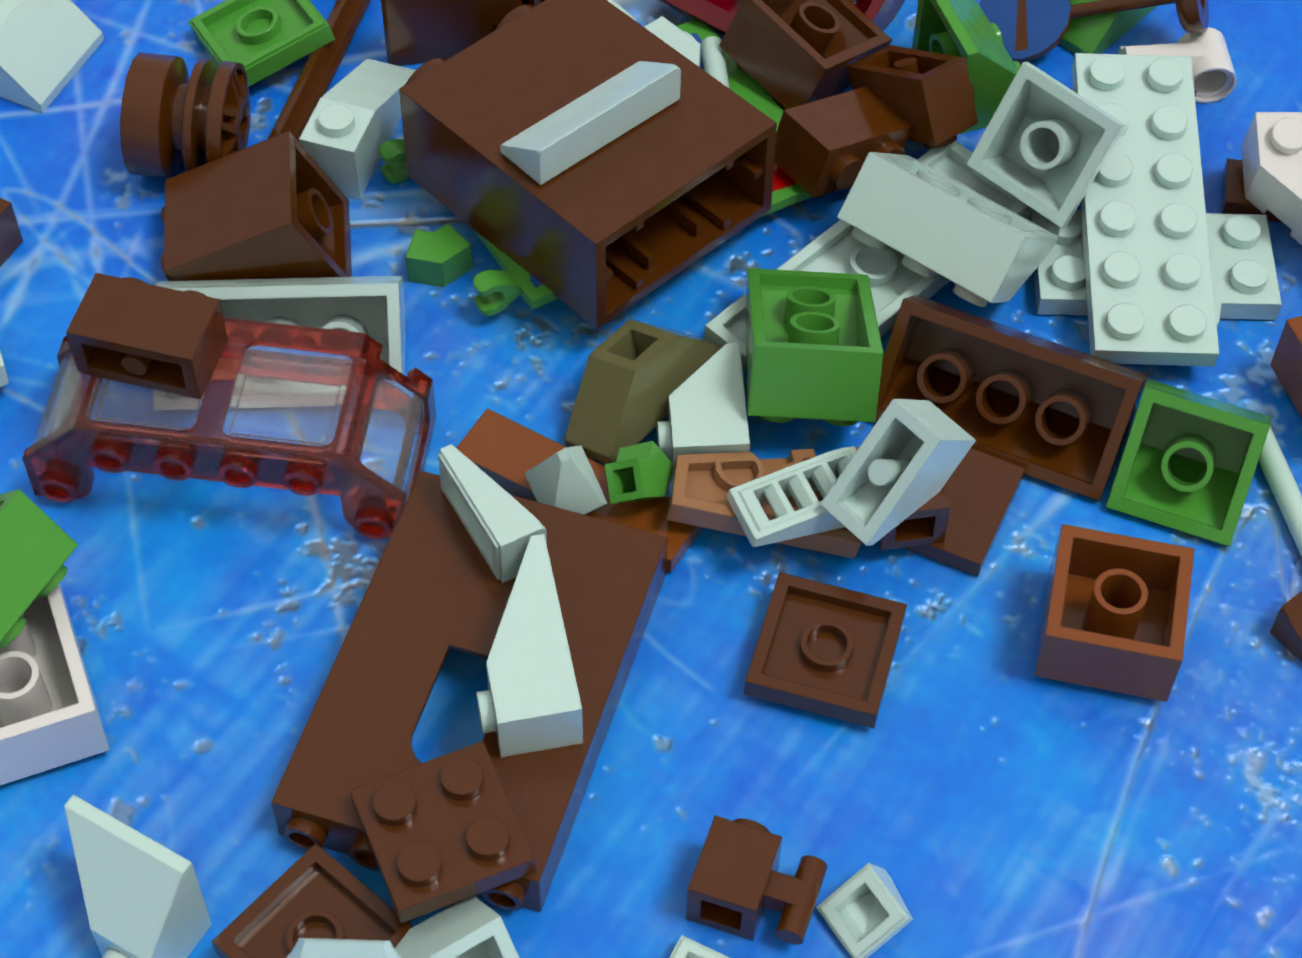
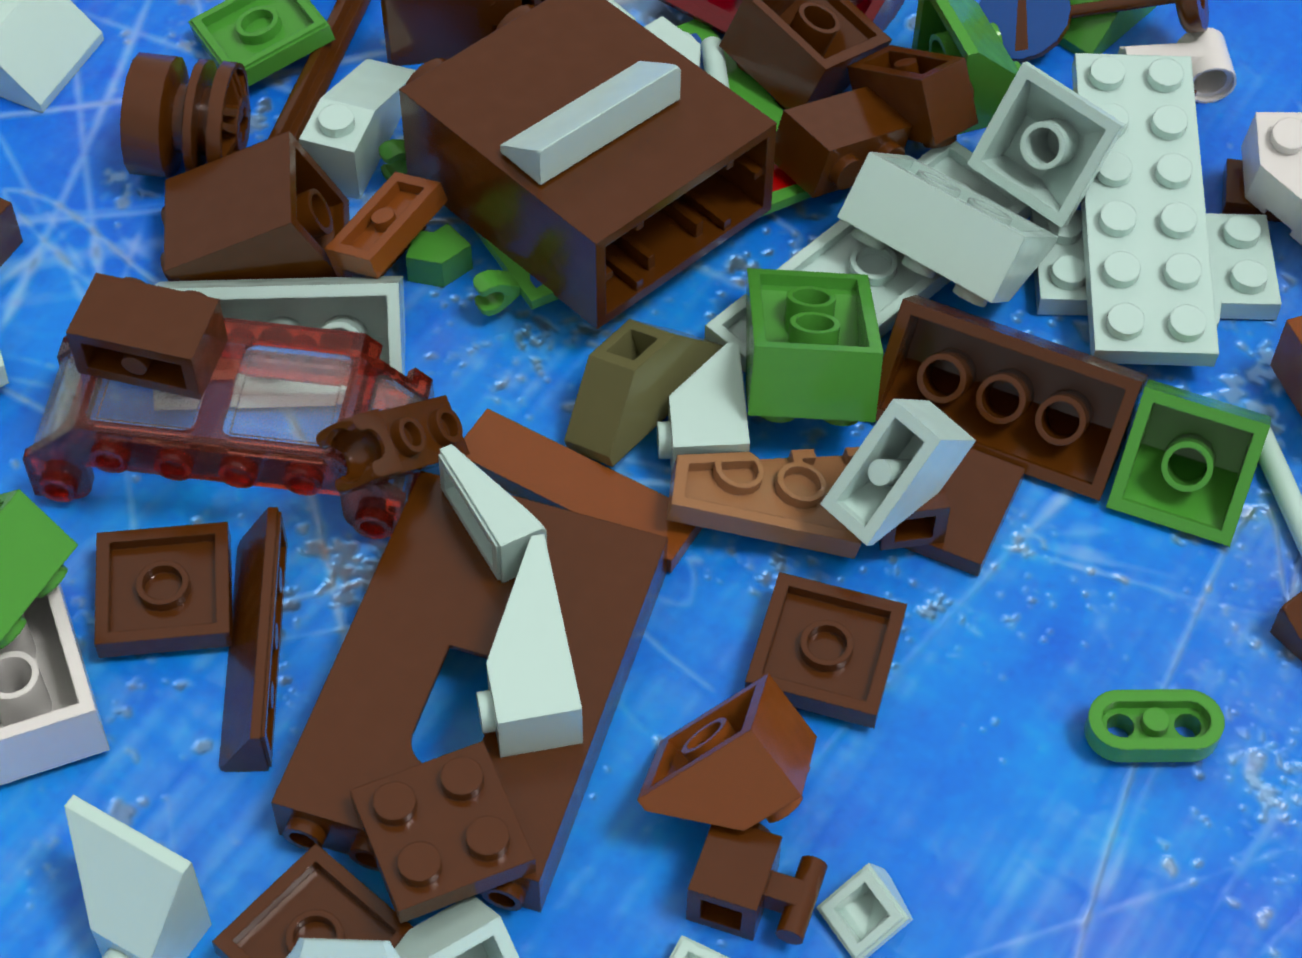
(163, 590): none -> reddish brown plate
(255, 651): none -> slope
(385, 226): none -> dark orange panel
(392, 441): none -> reddish brown plate
(567, 482): light aqua slope -> none
(638, 473): bright green piece -> none
(733, 762): none -> dark orange slope
(795, 481): light aqua slope -> none
(1115, 613): dark orange brick -> none
(1151, 722): none -> bright green plate

